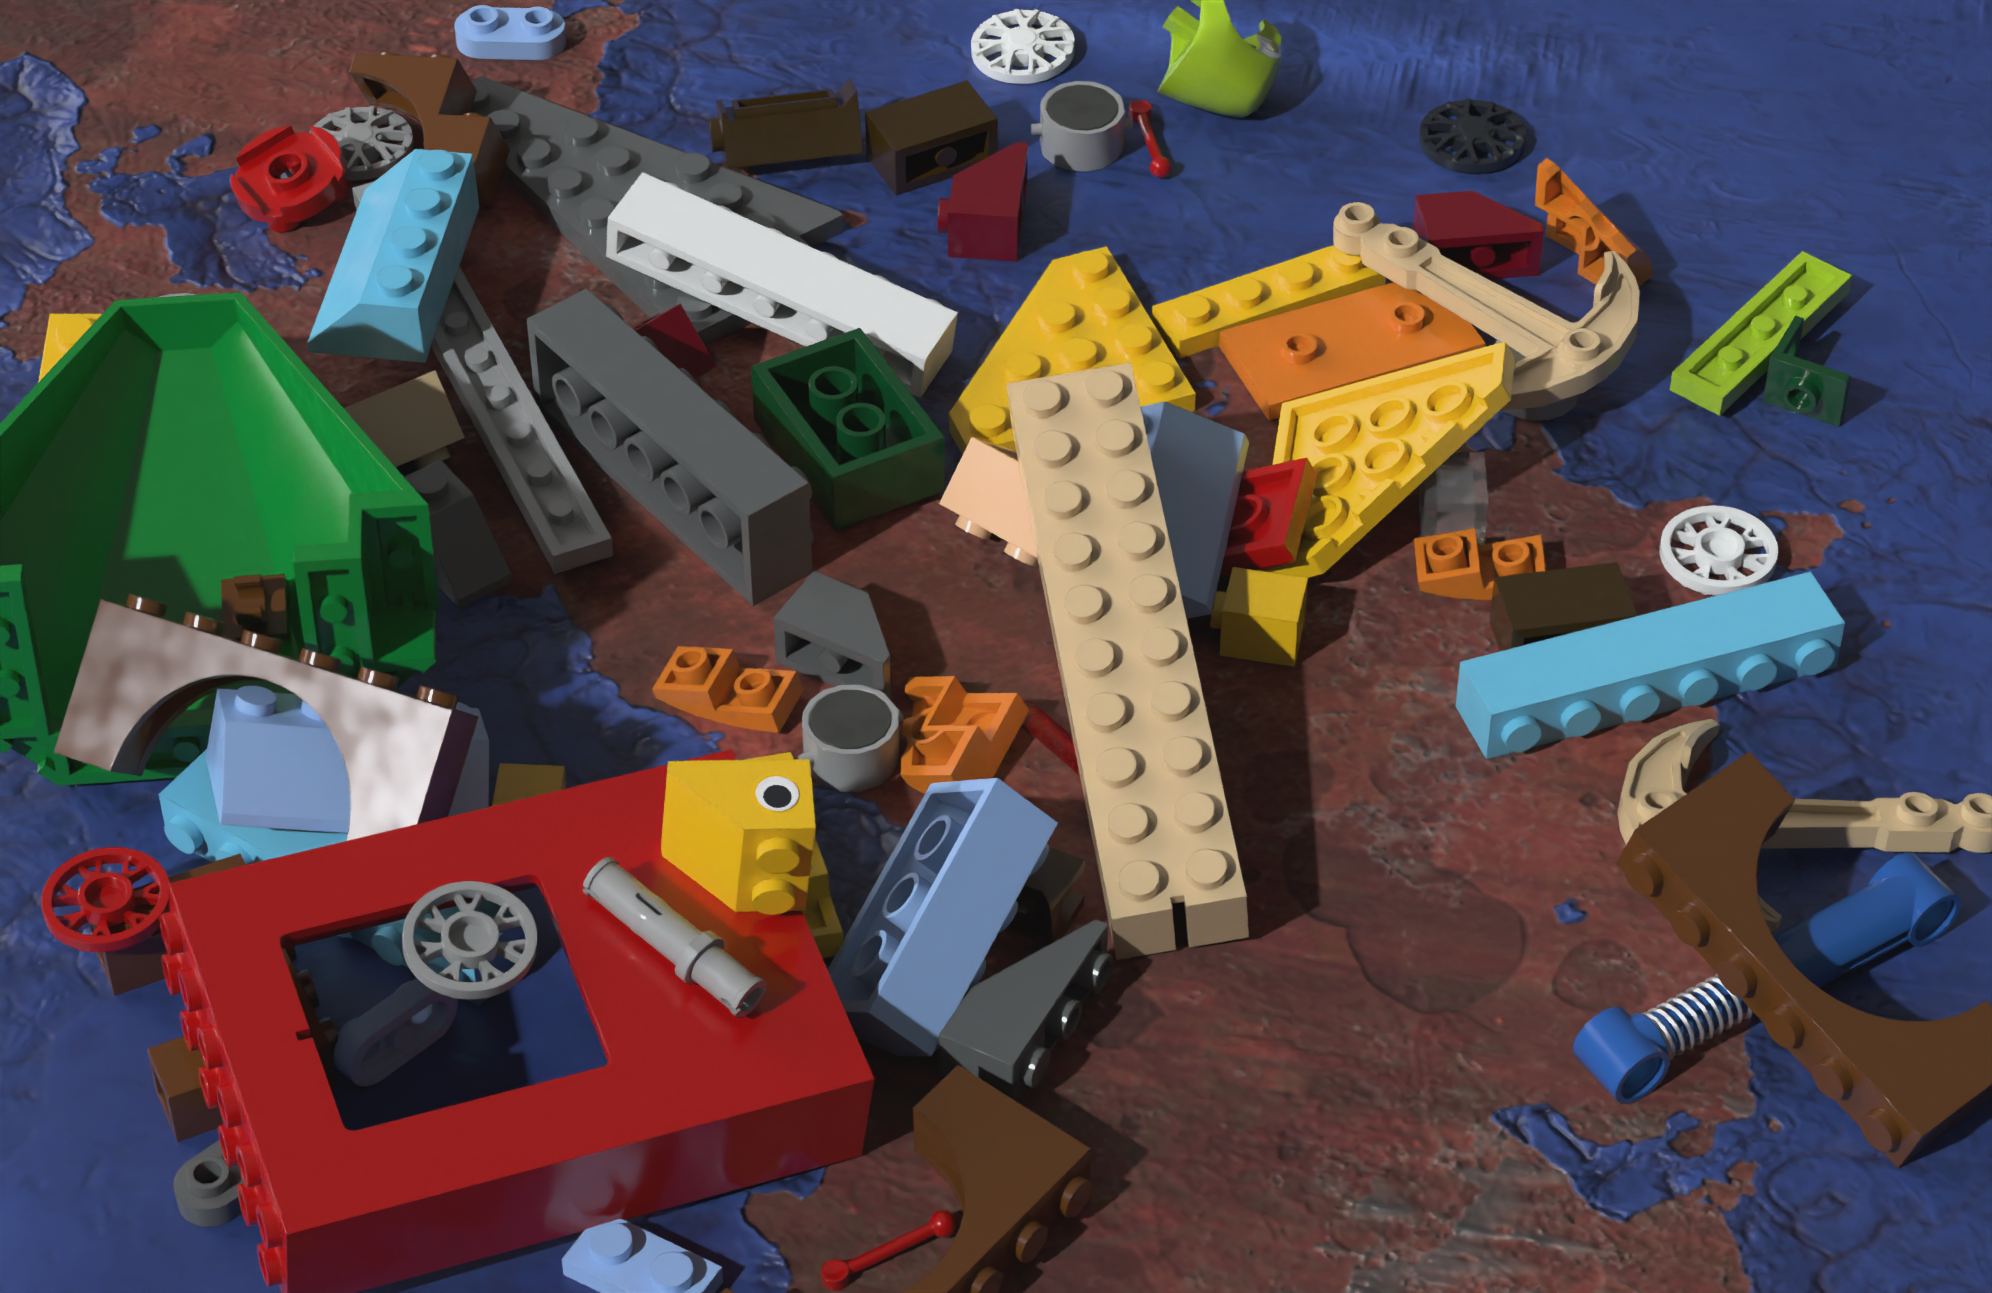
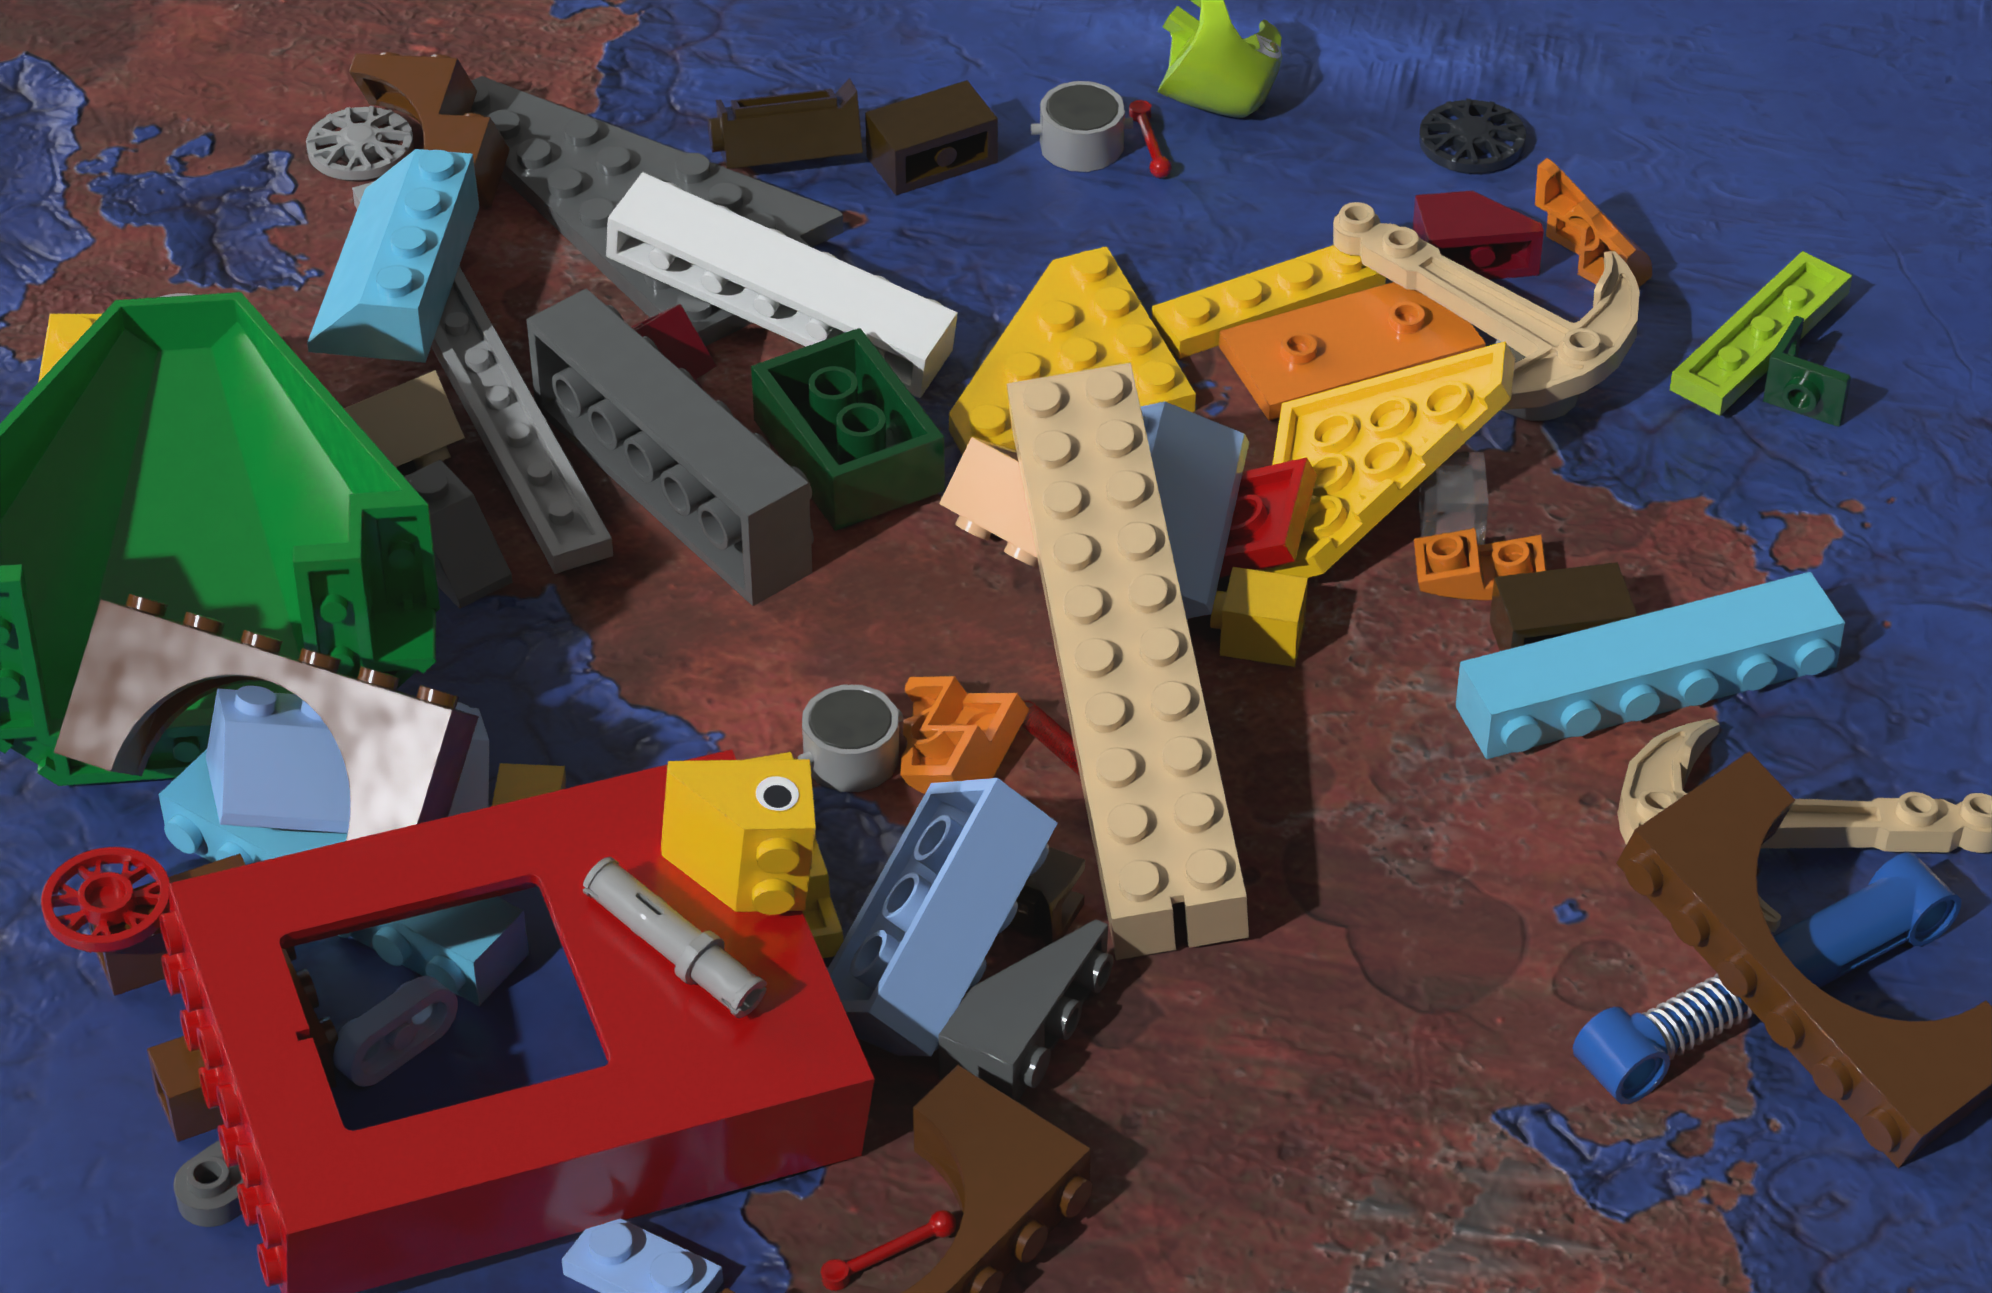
(256, 605): reddish brown tile -> none
(285, 202): red plate -> none
(469, 940): light grey wheel -> none
(510, 33): light blue plate -> none
(718, 689): orange slope -> none
(832, 635): dark grey slope -> none
(987, 207): dark red slope -> none
(1022, 46): white wheel -> none
(1718, 549): white wheel -> none

